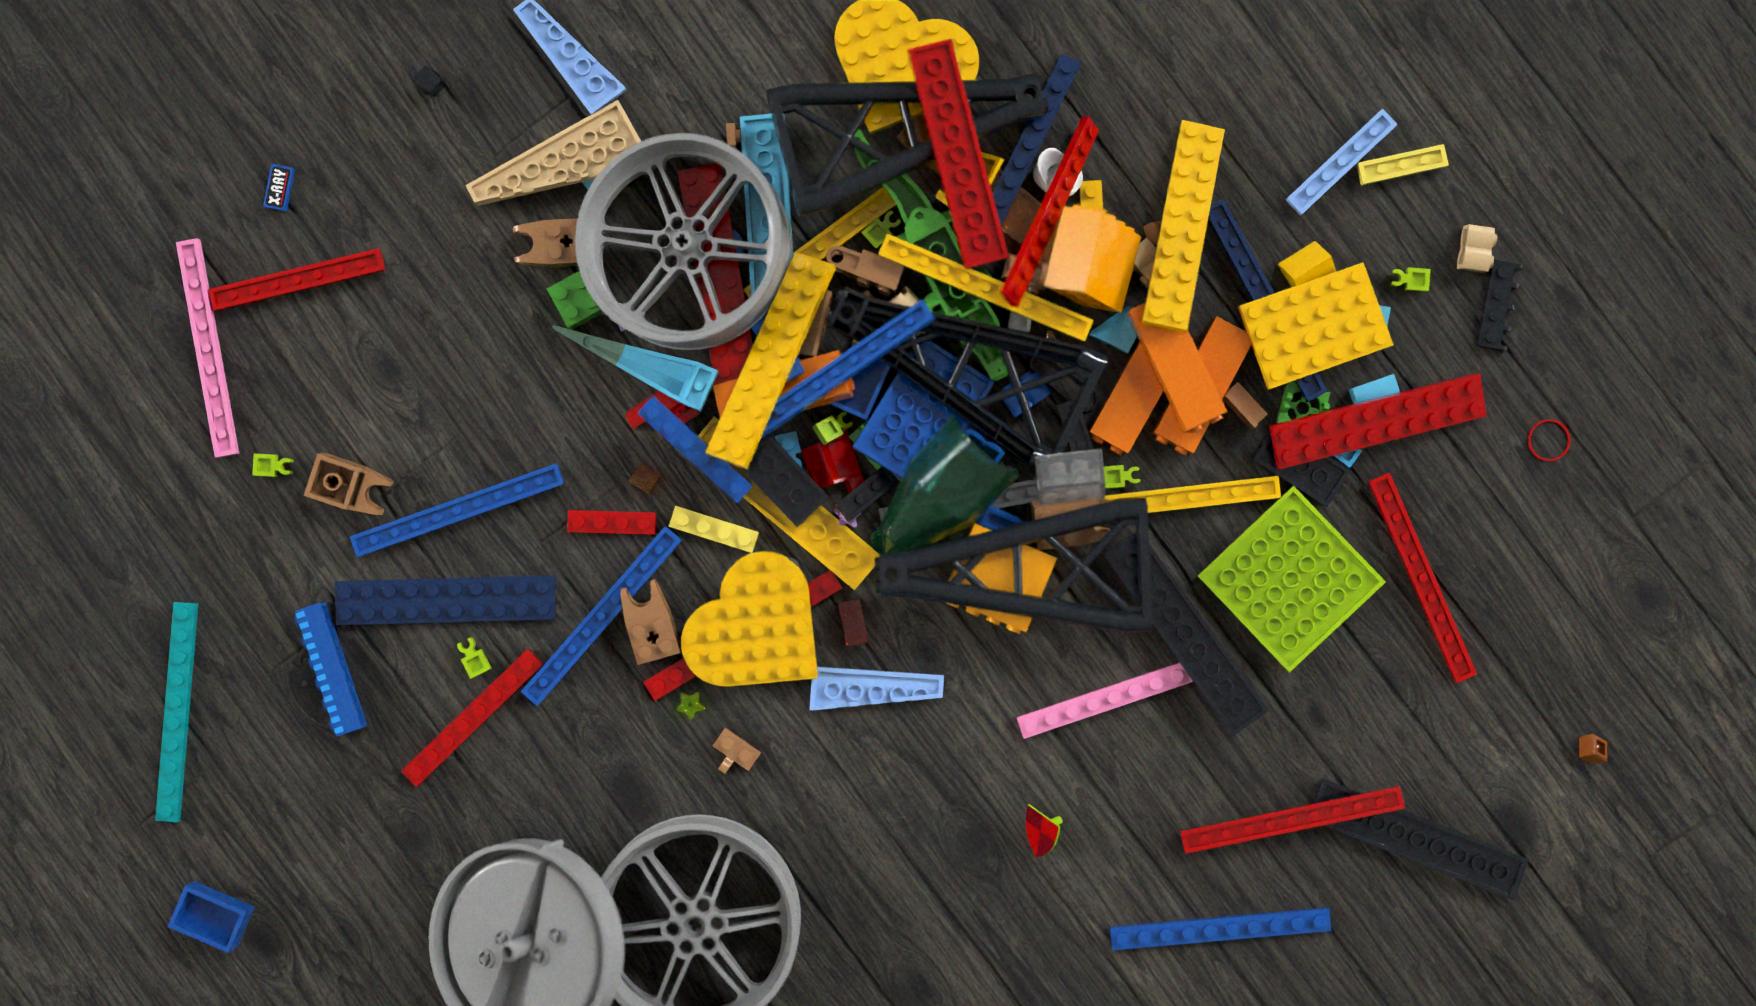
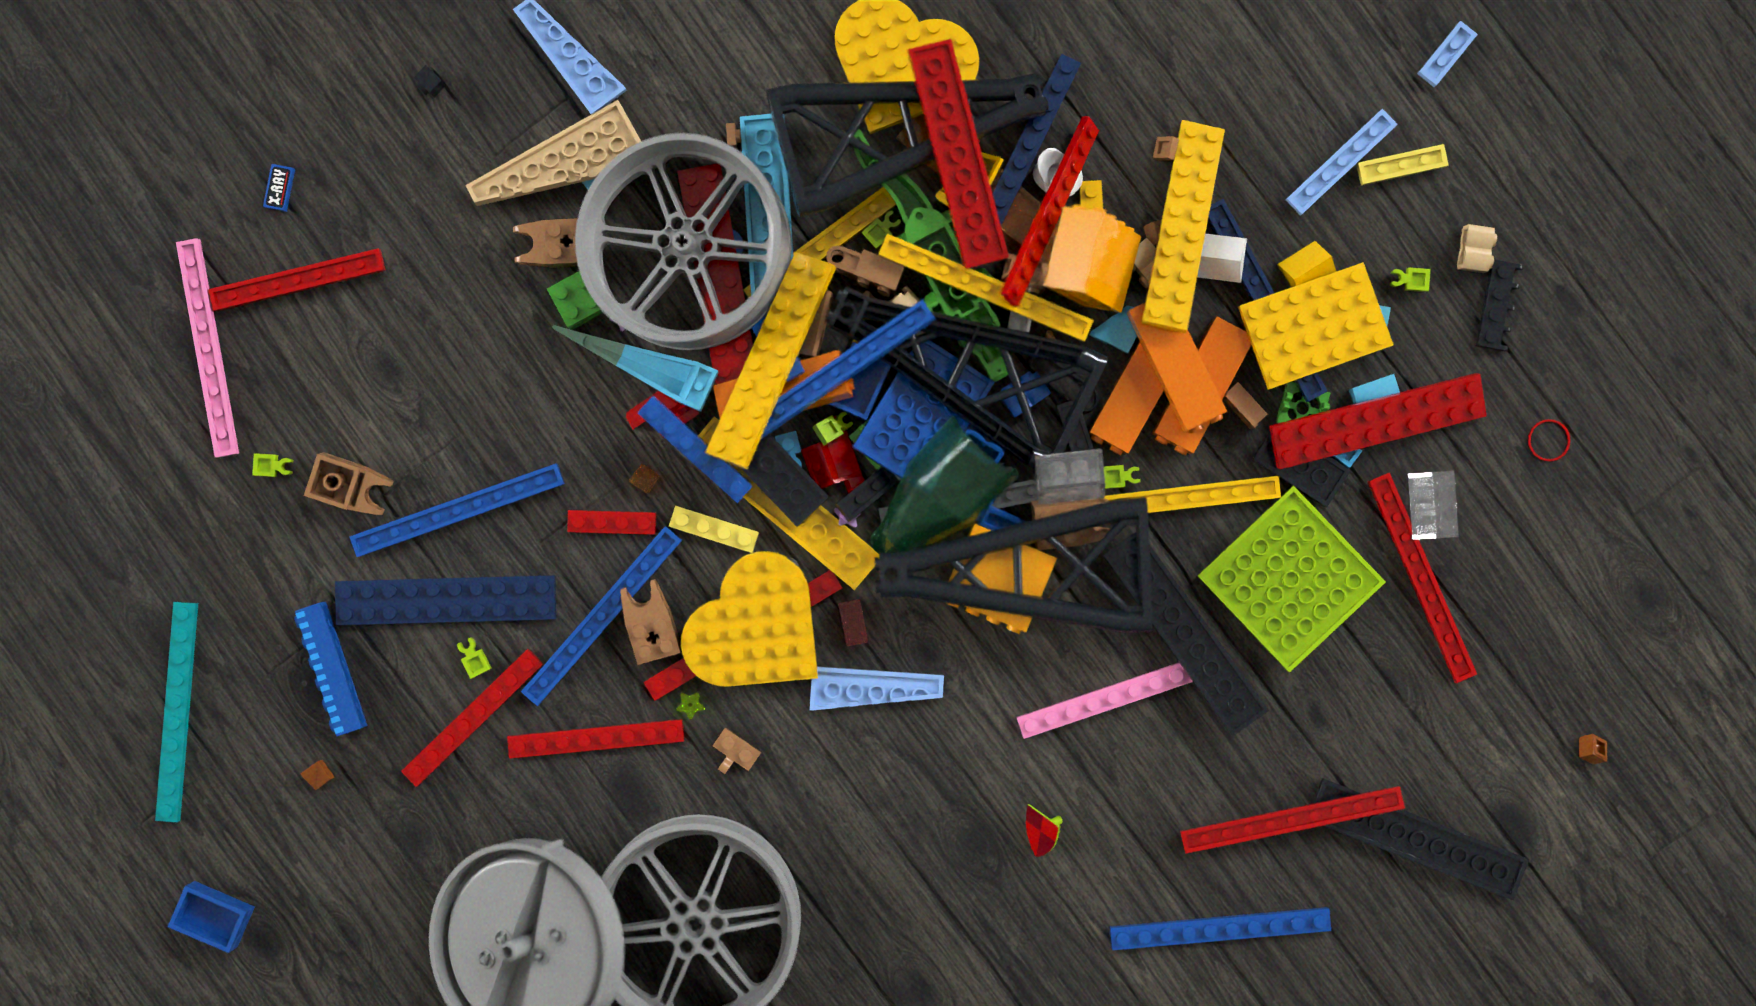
(317, 774): none -> dark orange slope
(595, 738): none -> red plate
(1165, 148): none -> medium nougat plate
(1222, 258): none -> white slope
(1433, 505): none -> clear slope
(1447, 53): none -> light blue plate

